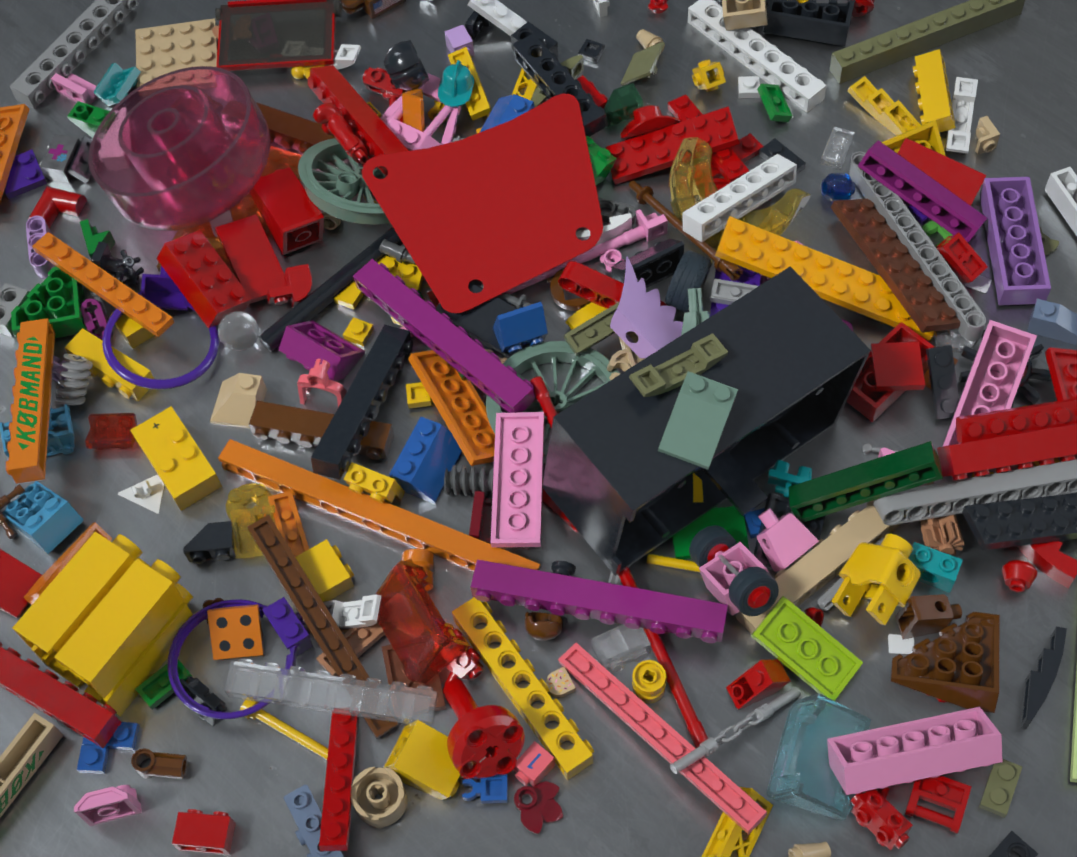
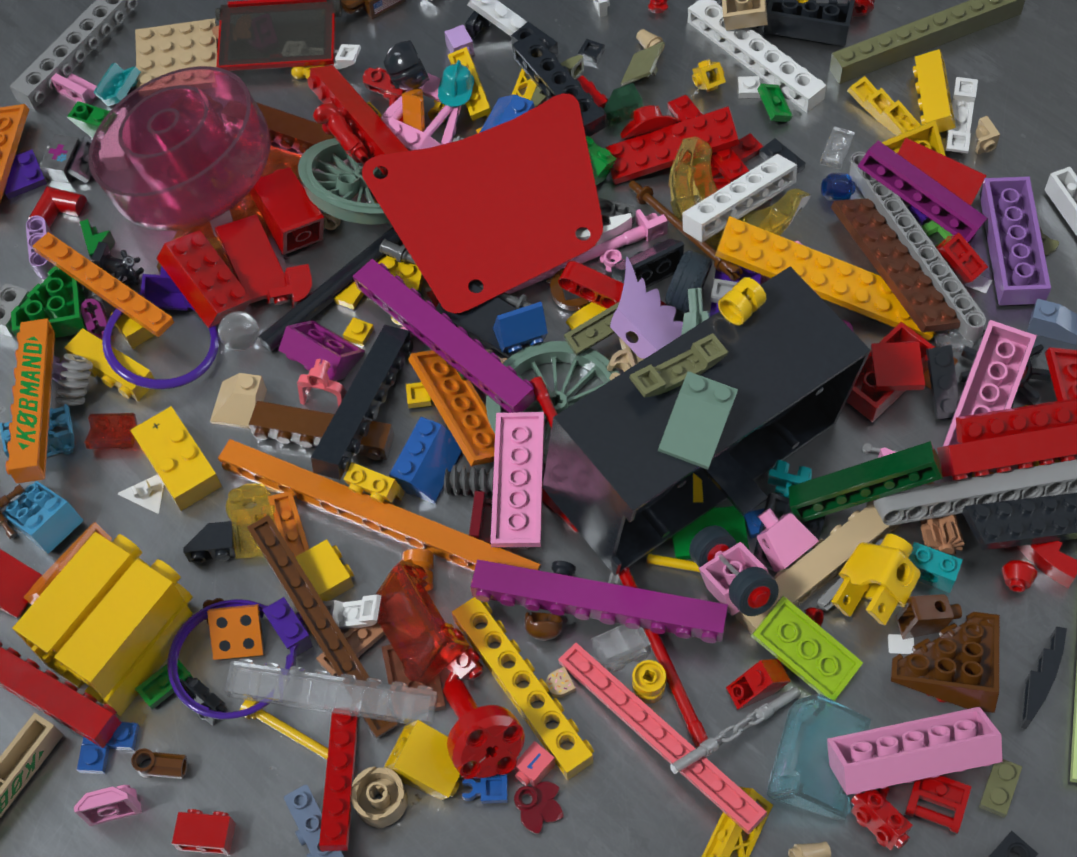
(742, 301): none -> yellow wheel

